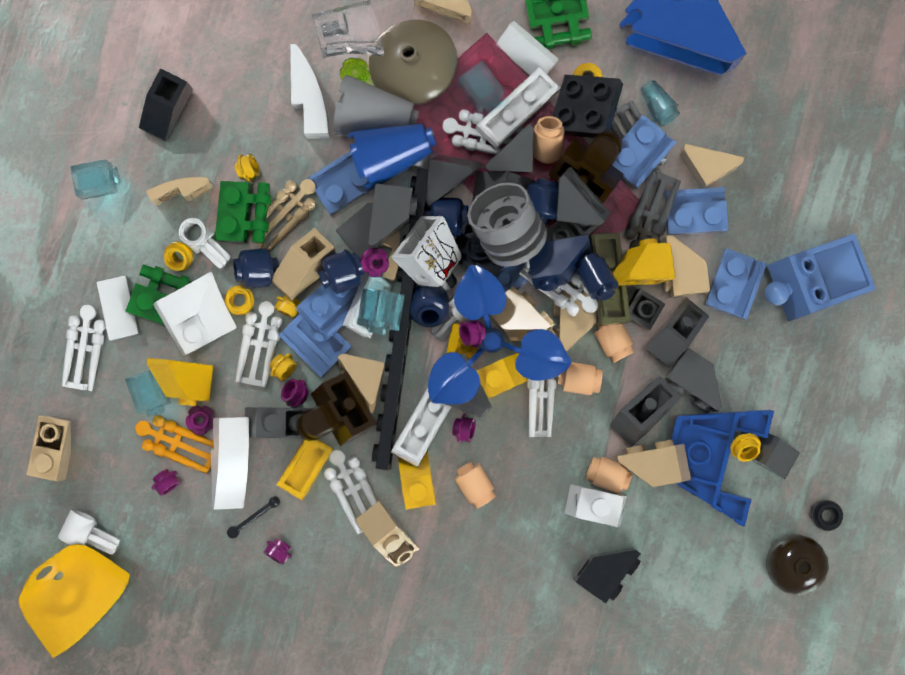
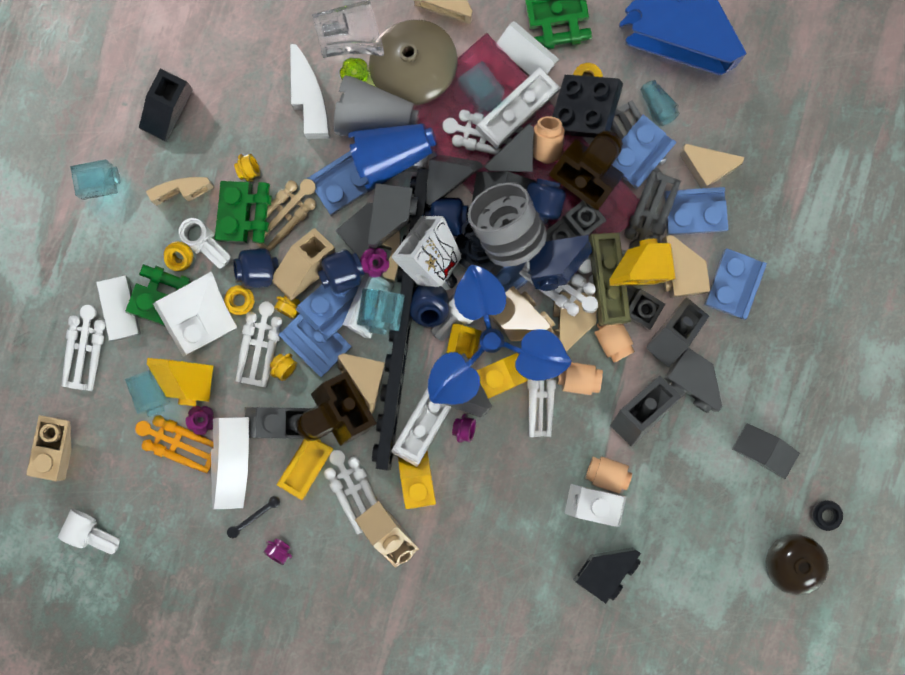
(70, 607): yellow piece -> none
(165, 482): magenta plate -> none
(294, 393): magenta plate -> none
(472, 332): magenta plate -> none
(475, 484): light nougat brick -> none
(578, 202): dark grey slope -> none
(597, 277): dark blue brick -> none
(658, 466): tan slope -> none
(707, 451): blue wing -> none
(746, 447): yellow plate -> none
(819, 278): medium blue slope -> none

